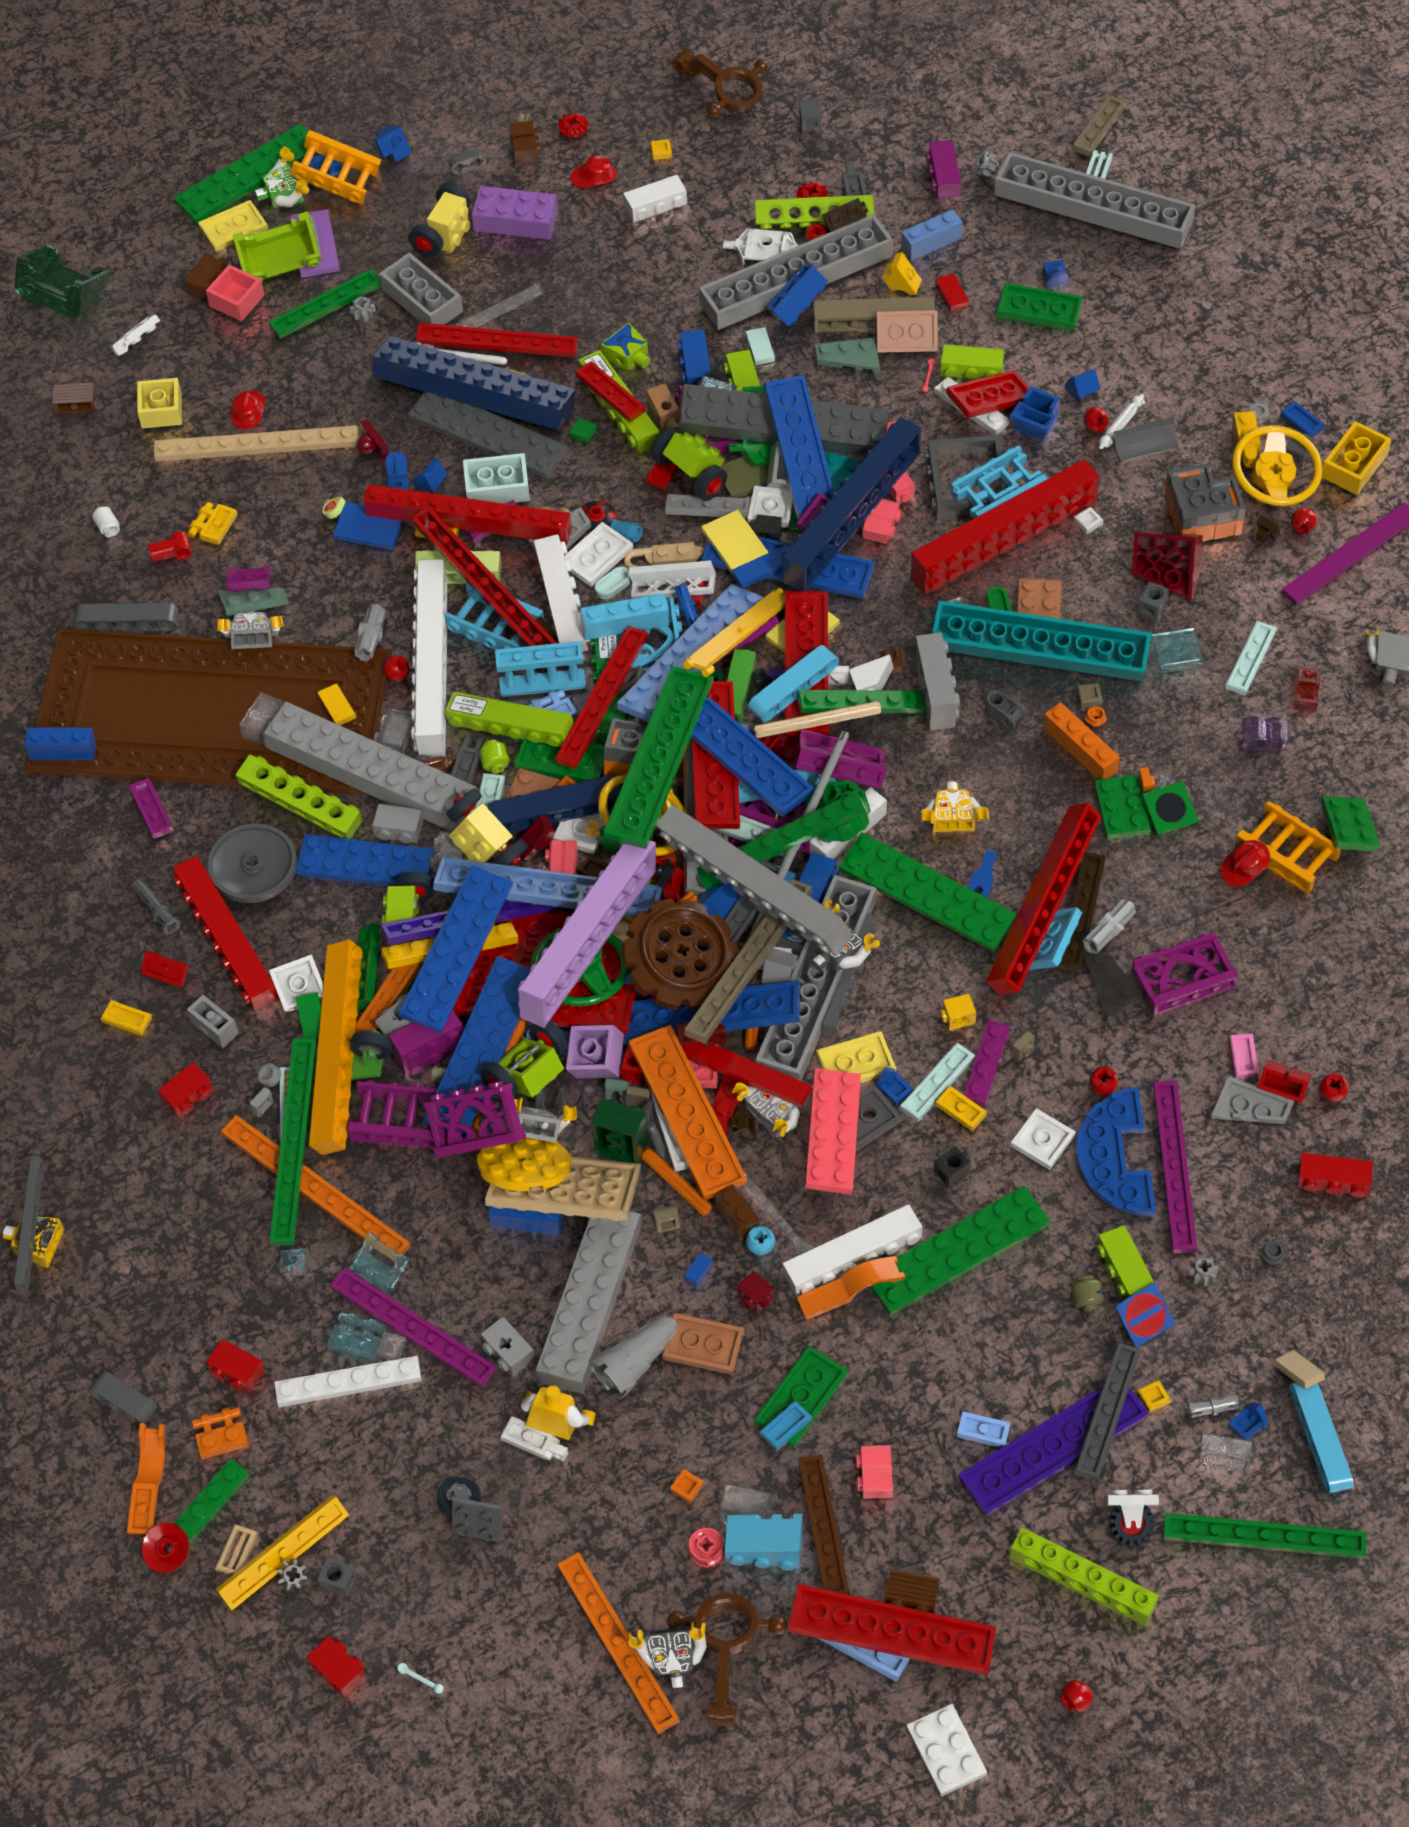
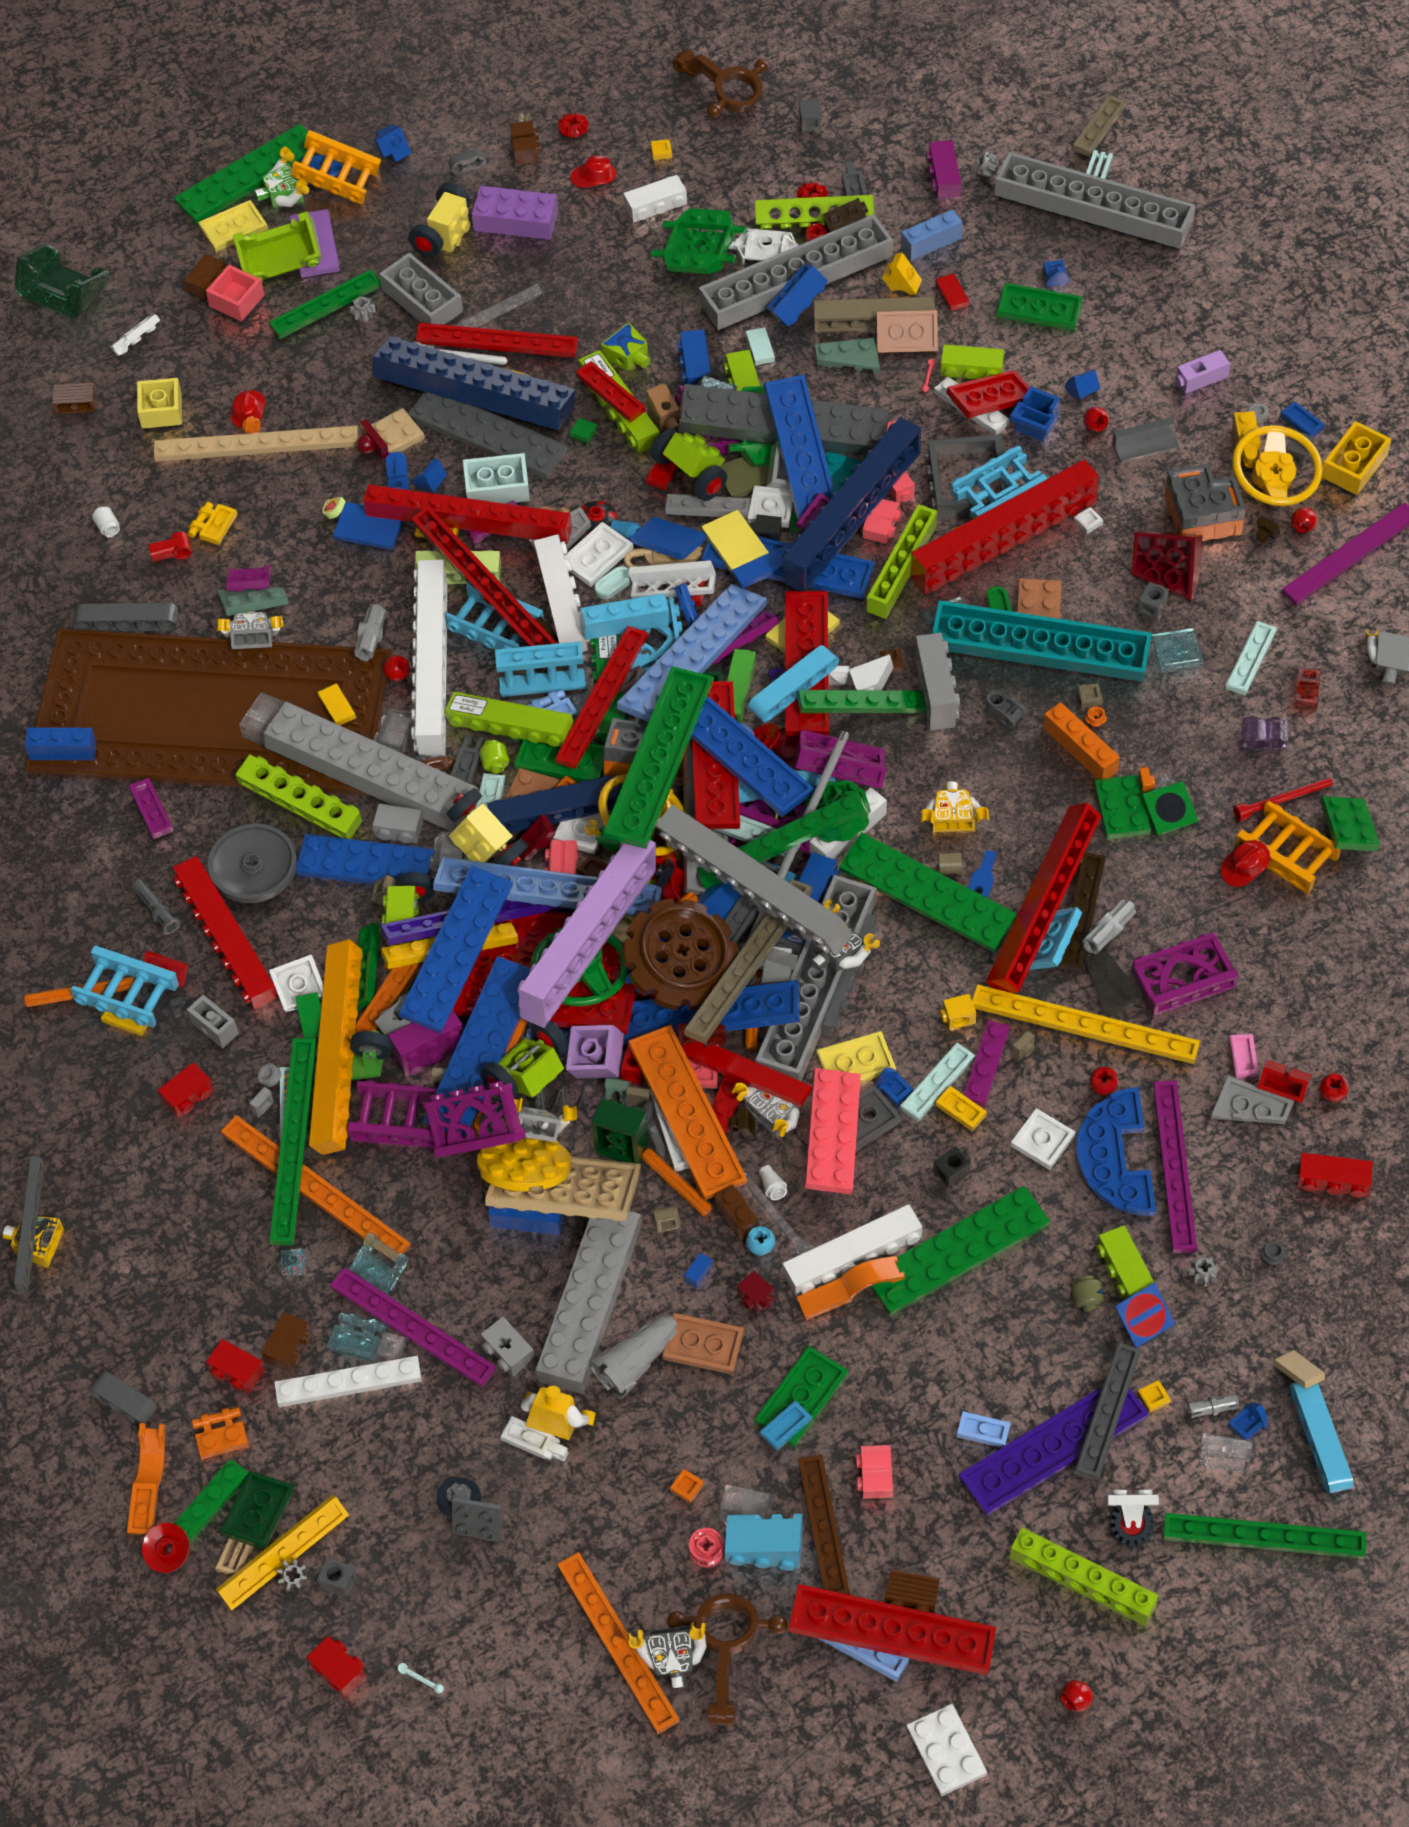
(65, 993): none -> orange axle
(124, 966): none -> medium azure fence
(251, 425): none -> orange plate
(257, 1510): none -> dark green tile
(286, 1342): none -> reddish brown piece
(380, 888): none -> dark tan brick
(398, 431): none -> tan plate
(668, 538): none -> blue tile
(681, 248): none -> green piece
(736, 633): yellow piece -> none
(760, 679): black tile -> none
(773, 1185): none -> white cone
(817, 719): tan axle -> none
(898, 566): none -> lime brick
(950, 863): none -> dark tan brick
(1085, 1024): none -> yellow plate
(1121, 420): white wheel -> none
(1202, 371): none -> lavender brick
(1243, 811): none -> red piece

